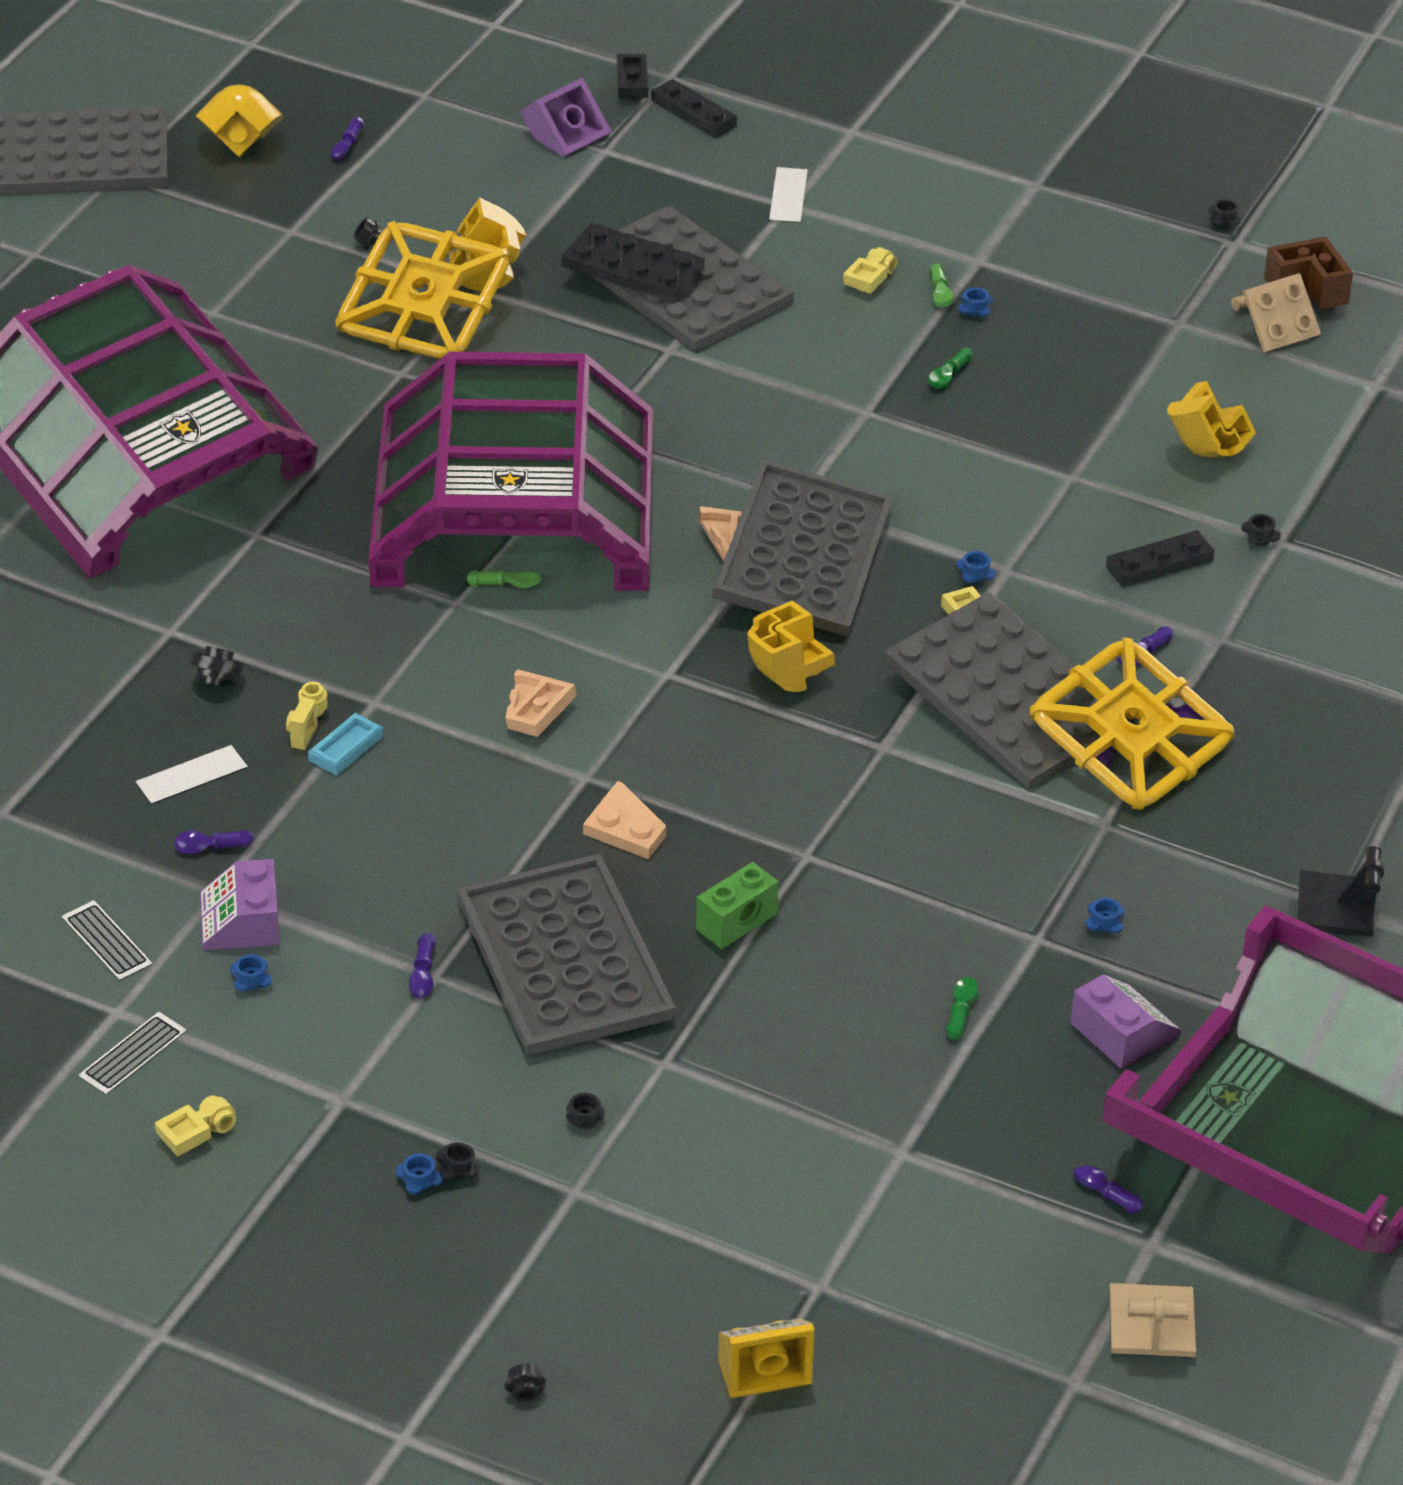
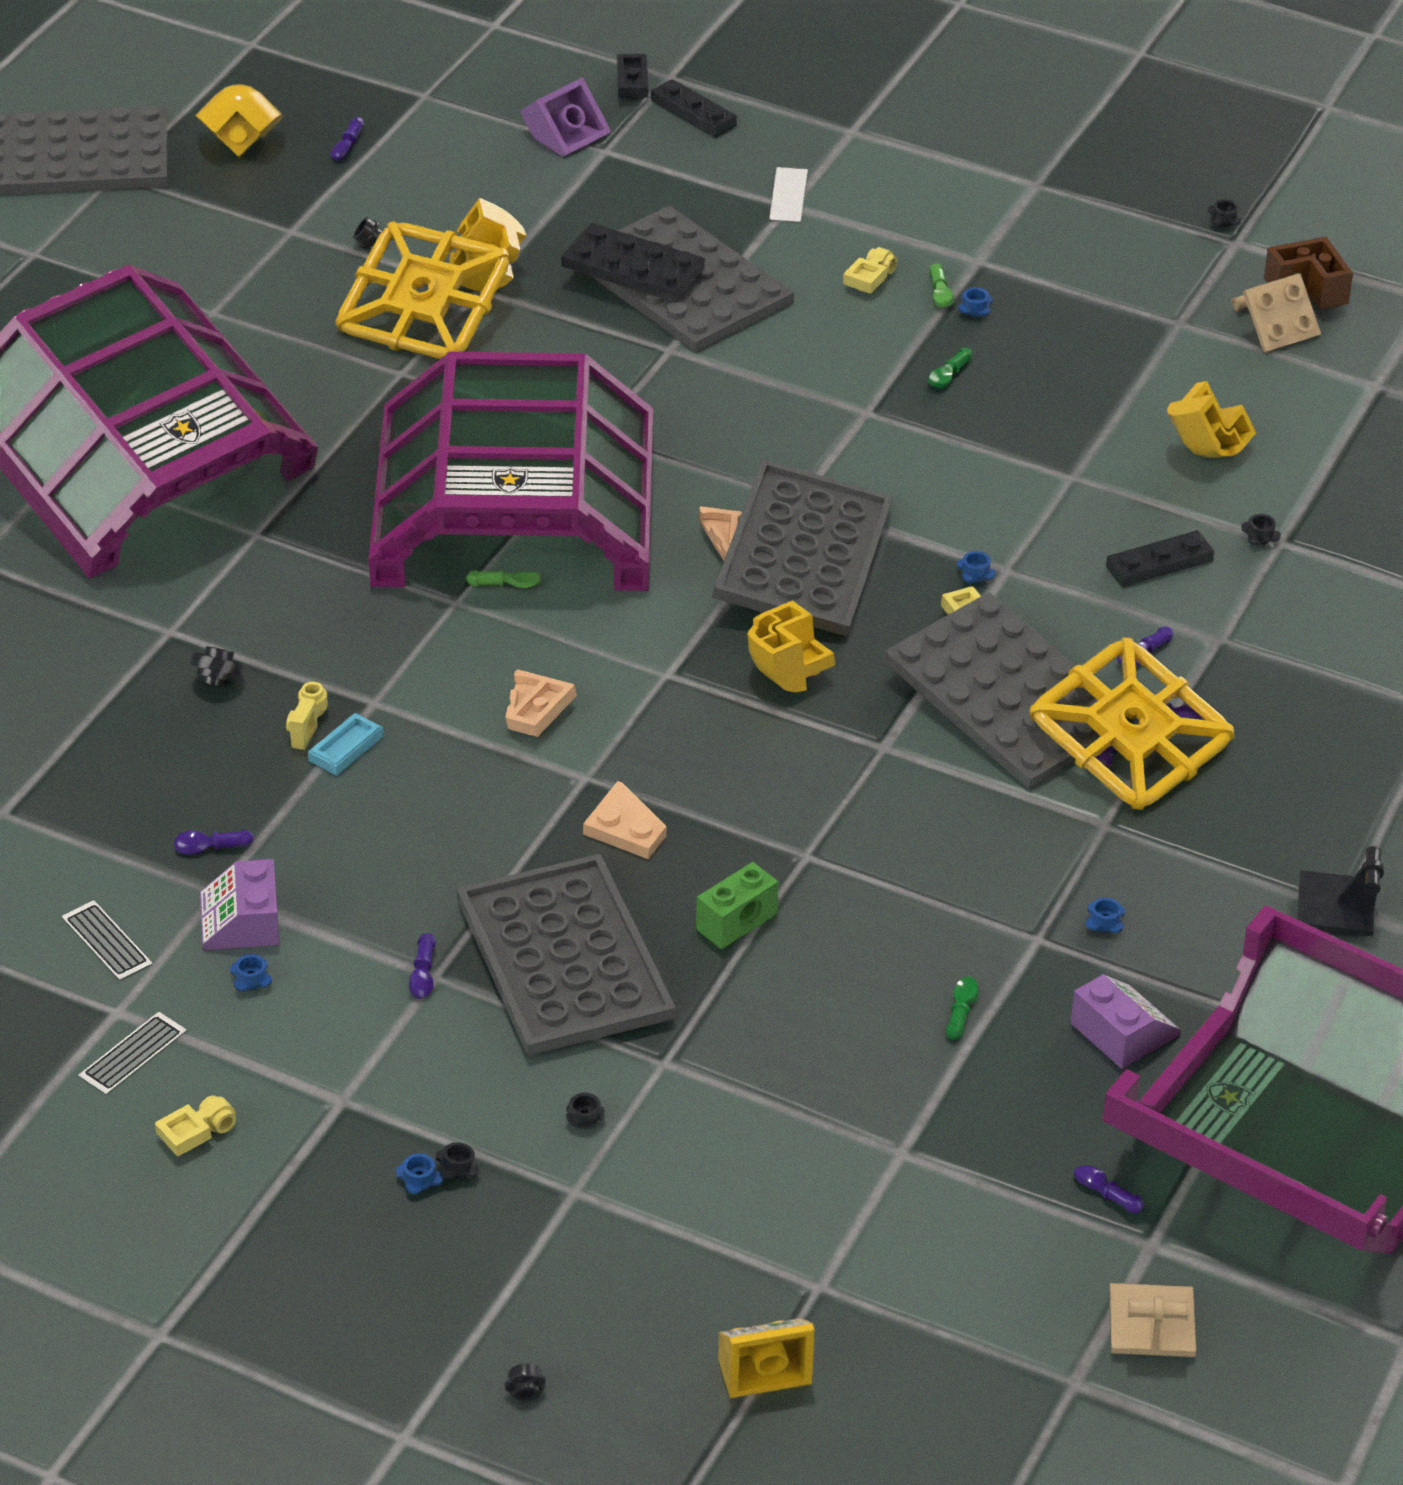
(191, 774): white sticker -> none

